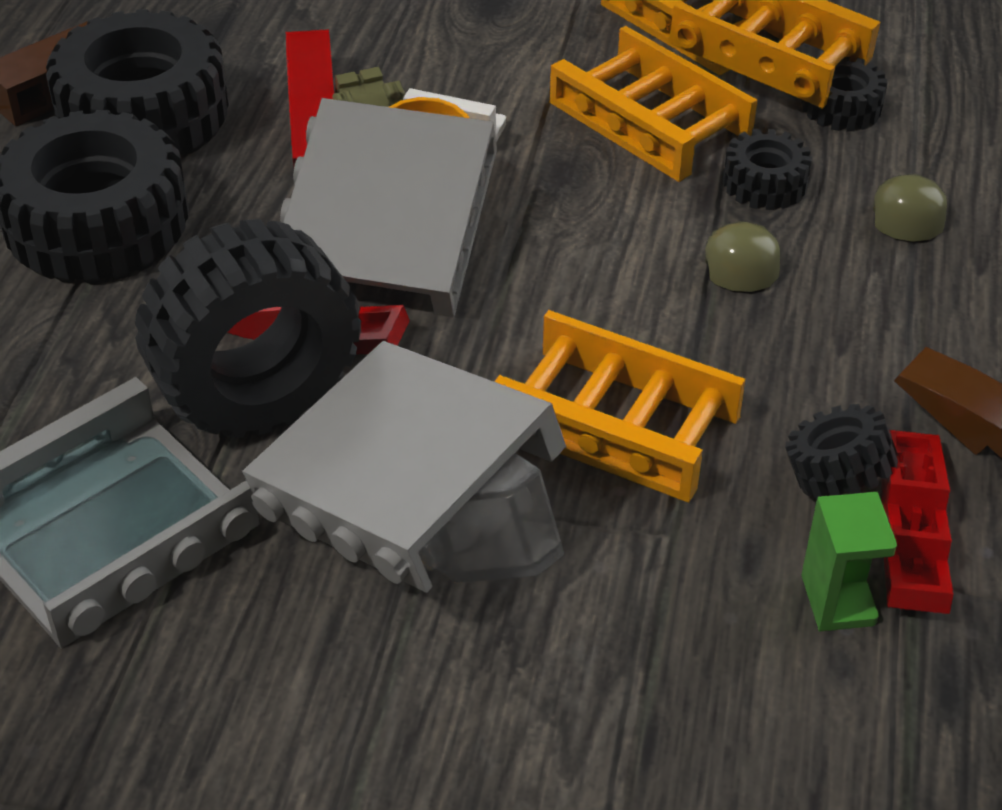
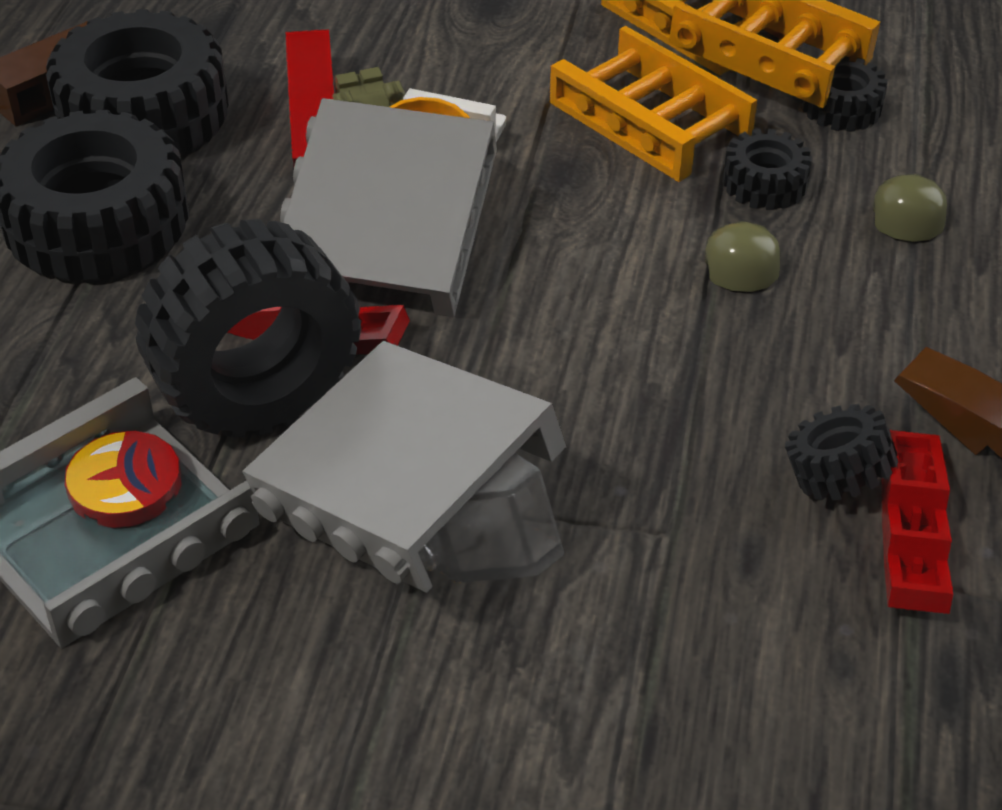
(123, 478): none -> tile
(625, 444): light orange fence -> none
(838, 558): bright green panel -> none

